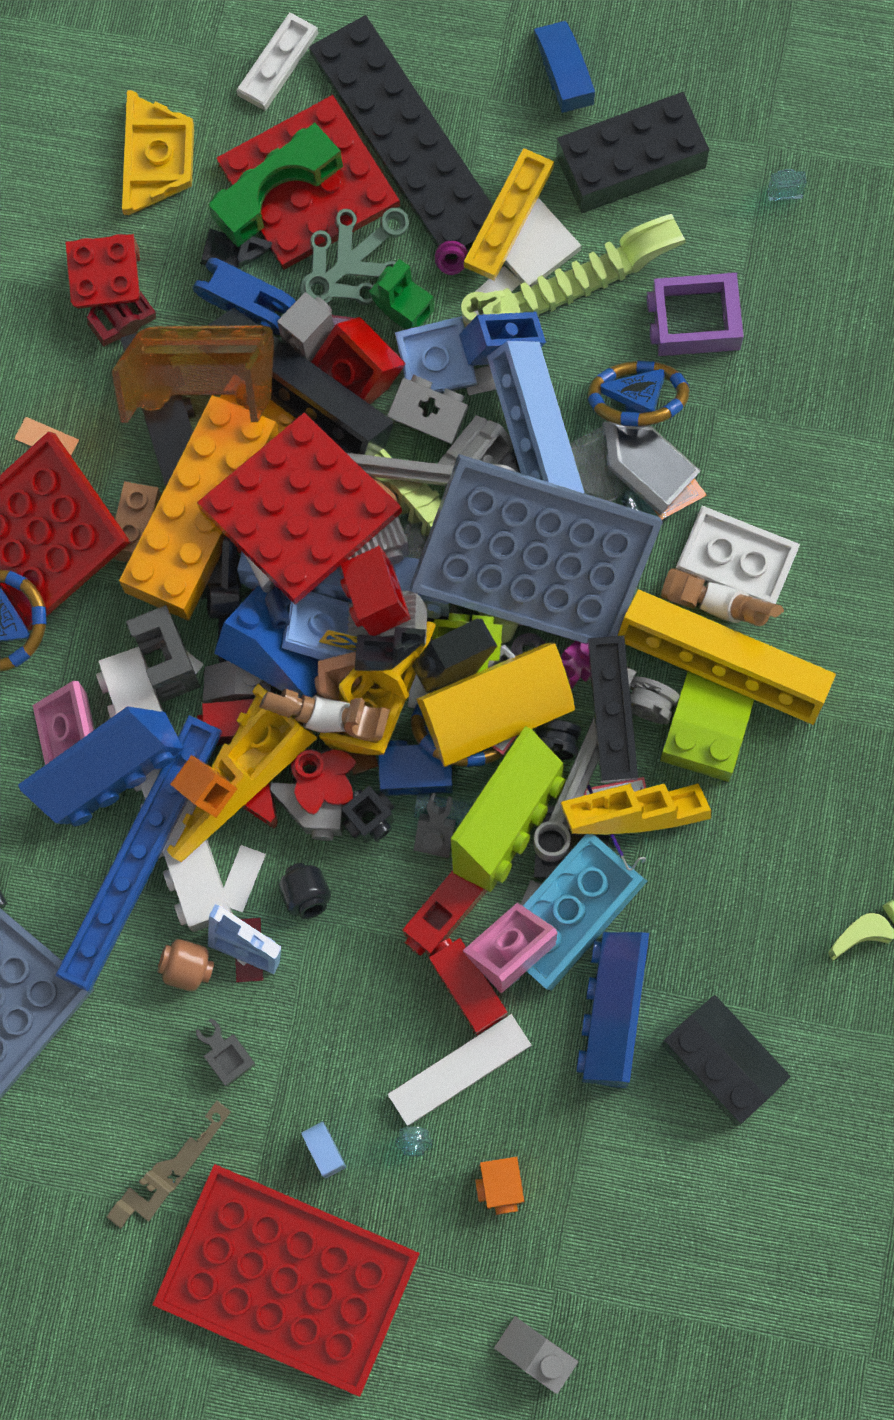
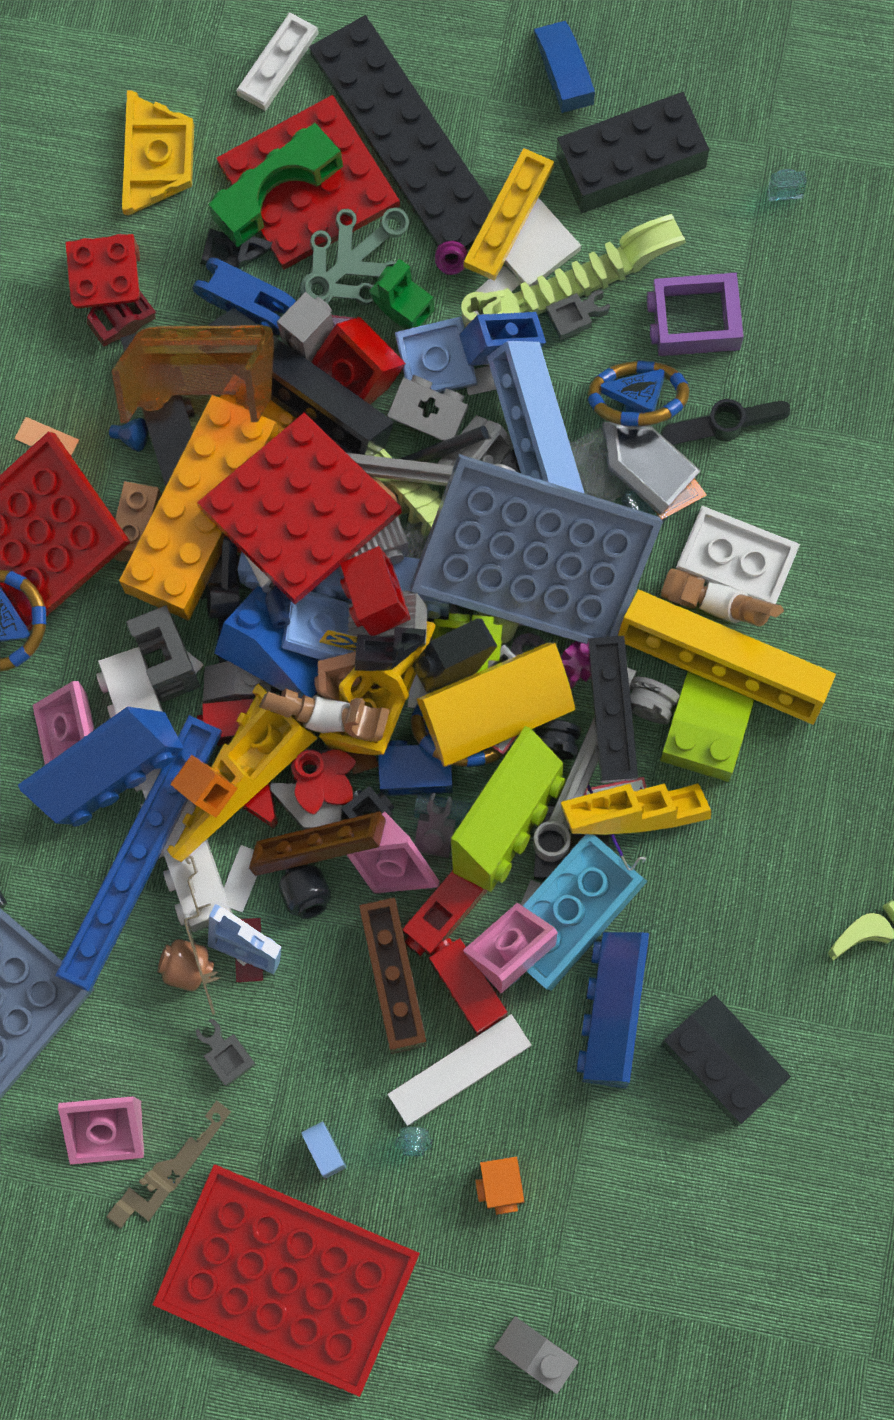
(102, 1129): none -> bright pink slope
(133, 433): none -> blue rock
(205, 978): none -> dark tan piece
(317, 843): none -> reddish brown tile
(393, 975): none -> reddish brown brick
(394, 864): none -> bright pink slope
(449, 446): none -> black bar
(573, 315): none -> dark grey plate
(706, 425): none -> black piece

